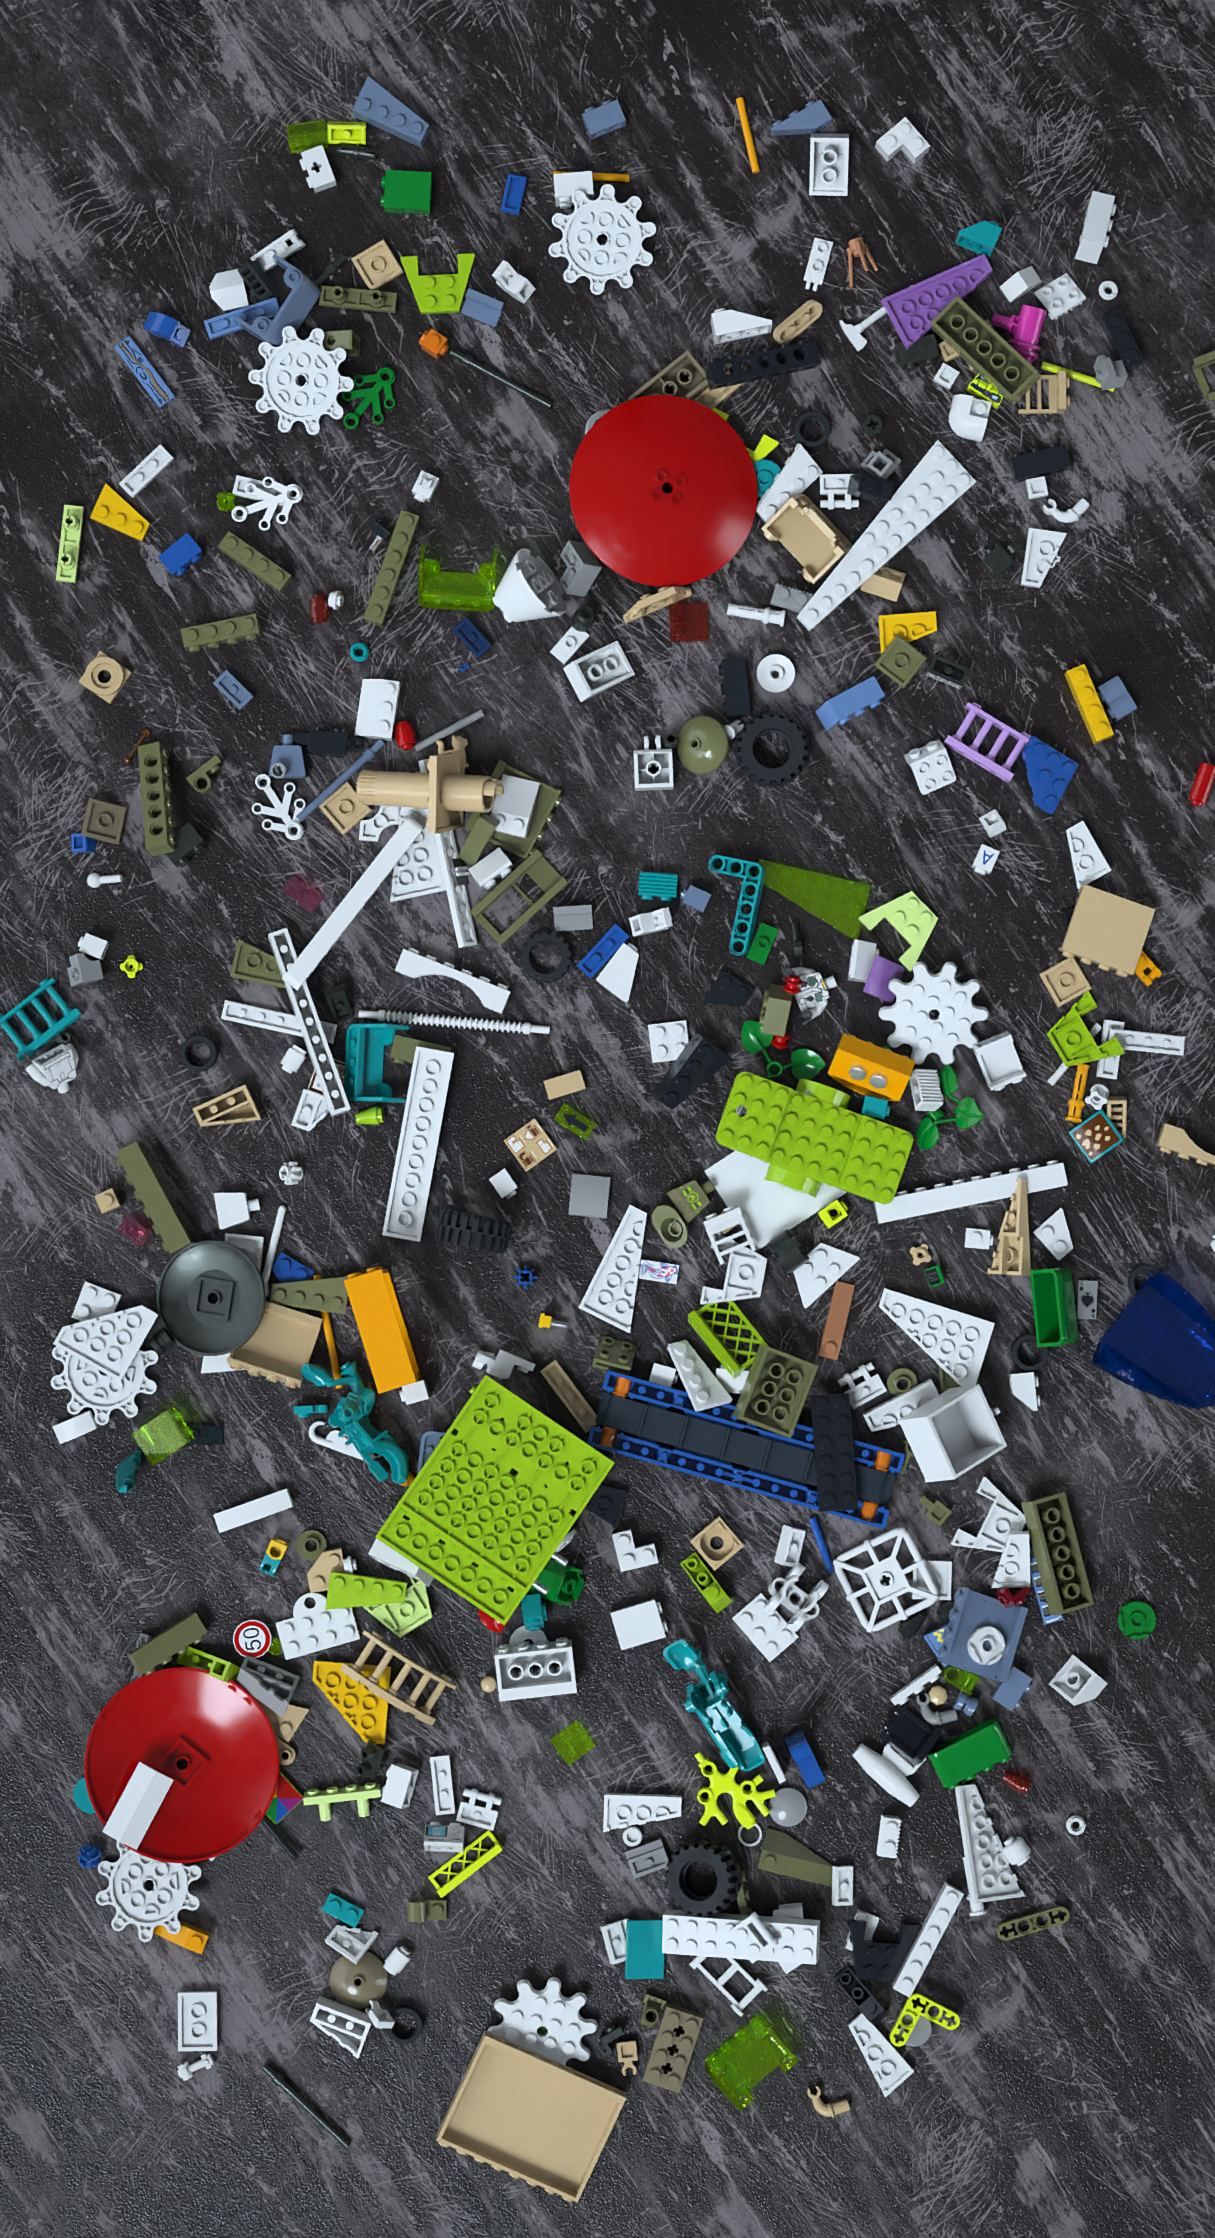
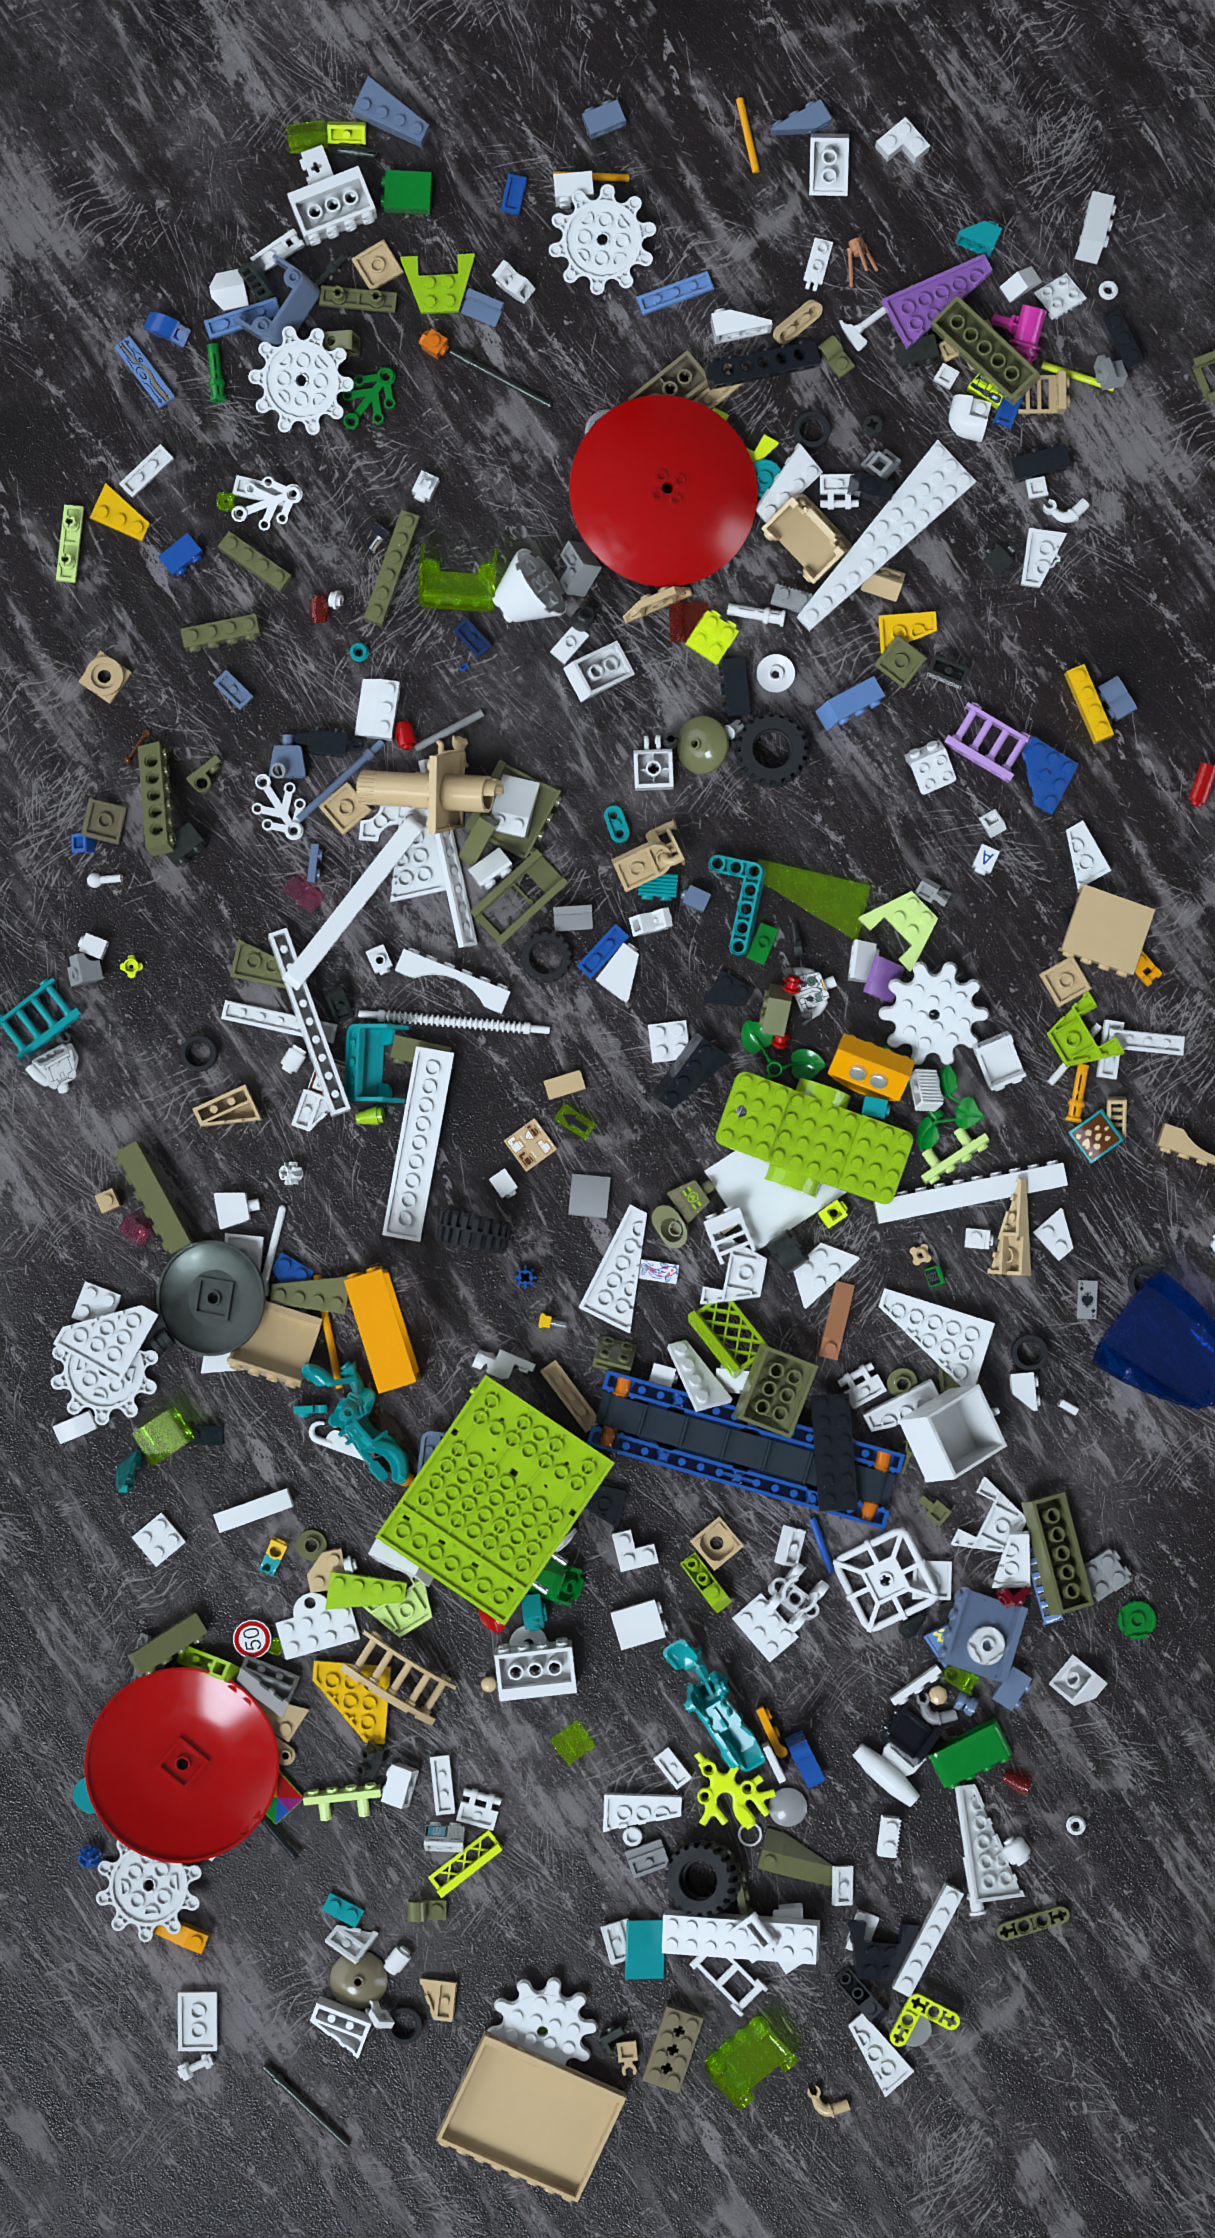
(137, 1805): white slope -> none
(159, 1539): none -> white plate
(216, 382): none -> green pin
(315, 856): none -> sand blue plate
(329, 194): none -> white brick
(376, 952): none -> white brick
(414, 1392): white brick -> none
(440, 1997): none -> tan wing
(461, 871): black piece -> none
(617, 824): none -> teal plate
(649, 859): none -> tan plate
(654, 2006): olive plate -> none
(672, 1768): none -> white plate
(675, 293): none -> medium blue tile
(712, 636): none -> neon yellow plate
(772, 1732): none -> light orange plate
(833, 354): none -> olive plate
(930, 890): none -> light grey plate
(948, 1165): none -> yellowish green plate
(1006, 413): none -> blue tile
(1054, 1306): green windscreen -> none
(1068, 1407): none -> white tile
(1098, 1096): white brick -> none
(1106, 1574): none -> light grey plate

